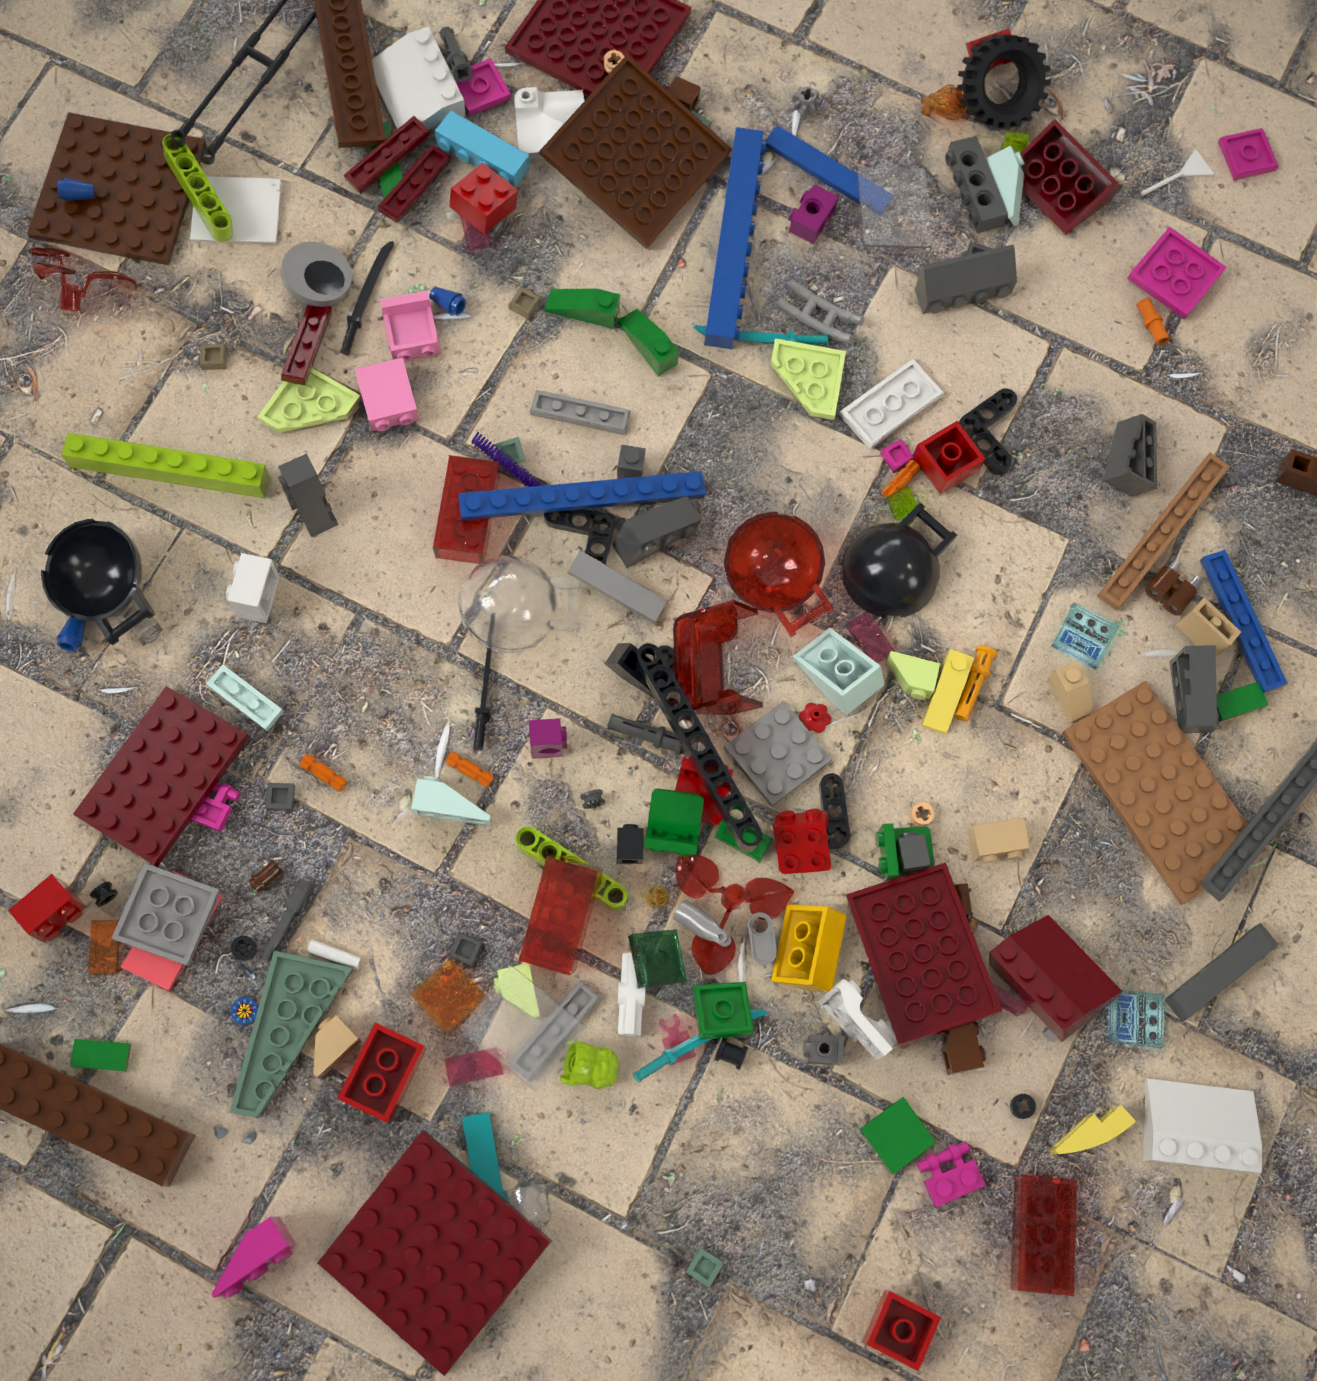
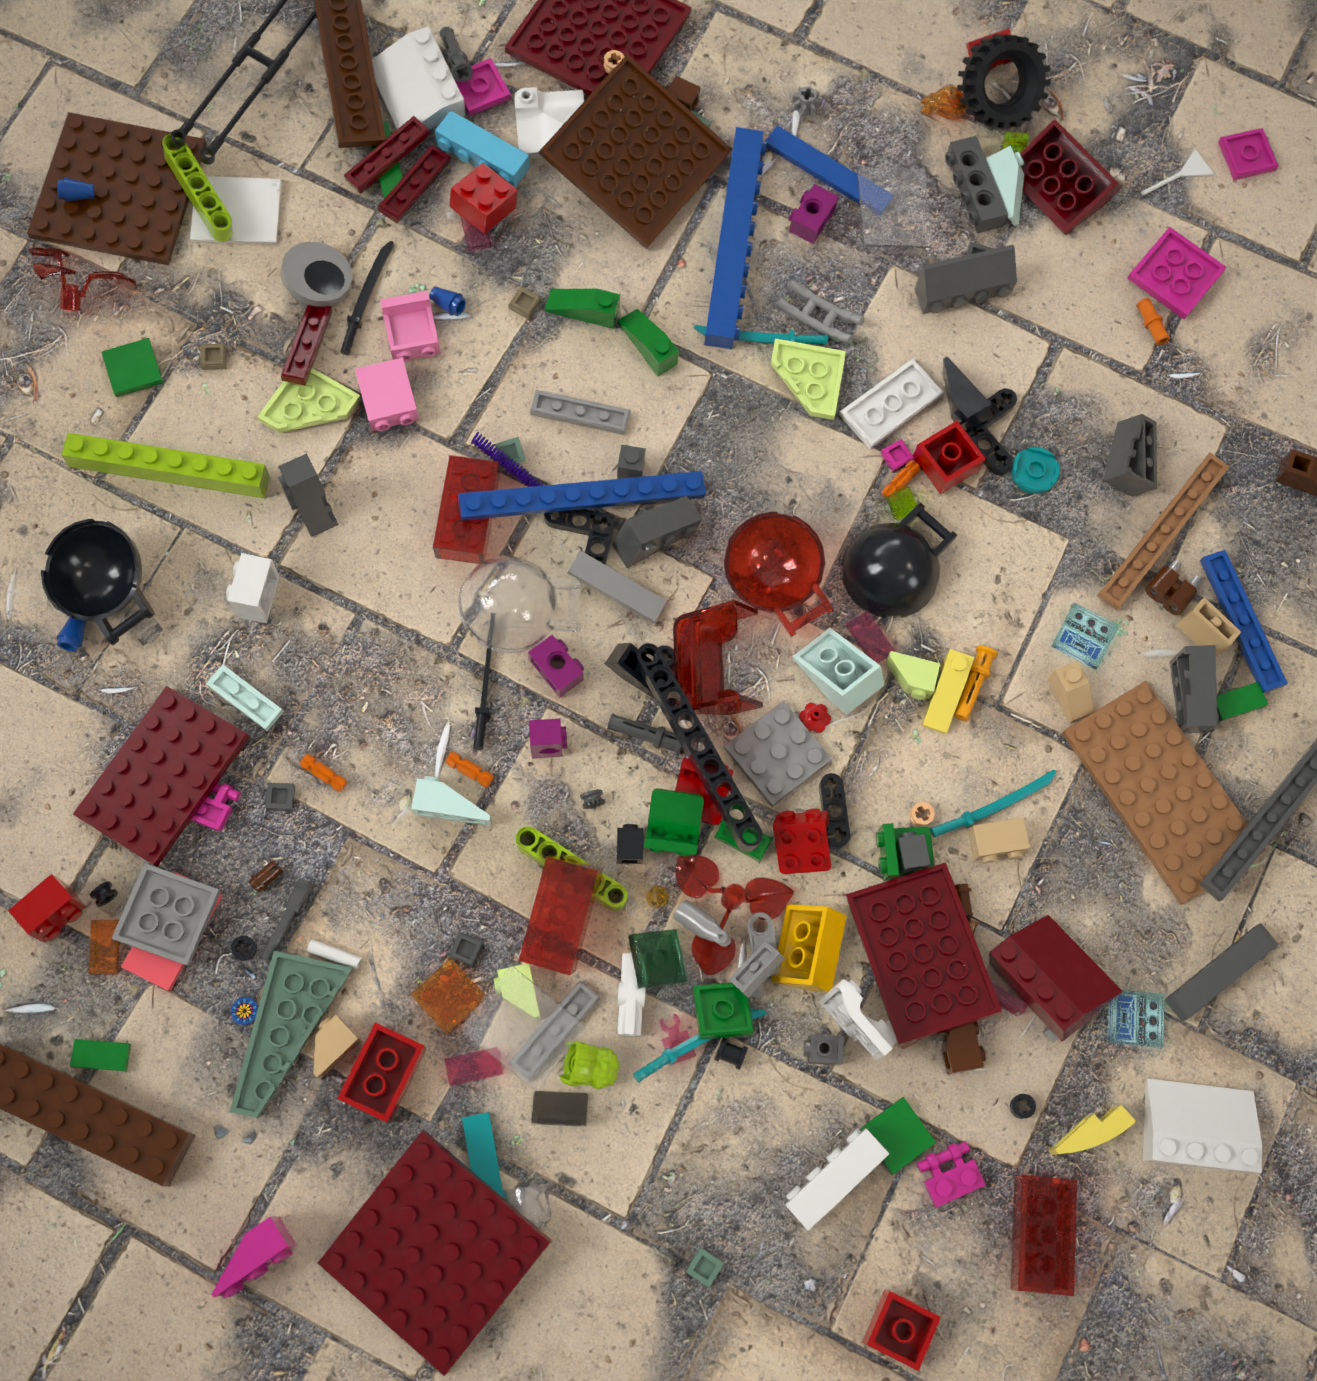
(132, 367): none -> green tile
(559, 1108): none -> clear smoke panel
(560, 679): none -> magenta brick
(756, 969): none -> light grey tile
(836, 1178): none -> white brick
(965, 400): none -> black slope
(967, 819): none -> teal sword
(1035, 470): none -> teal tile

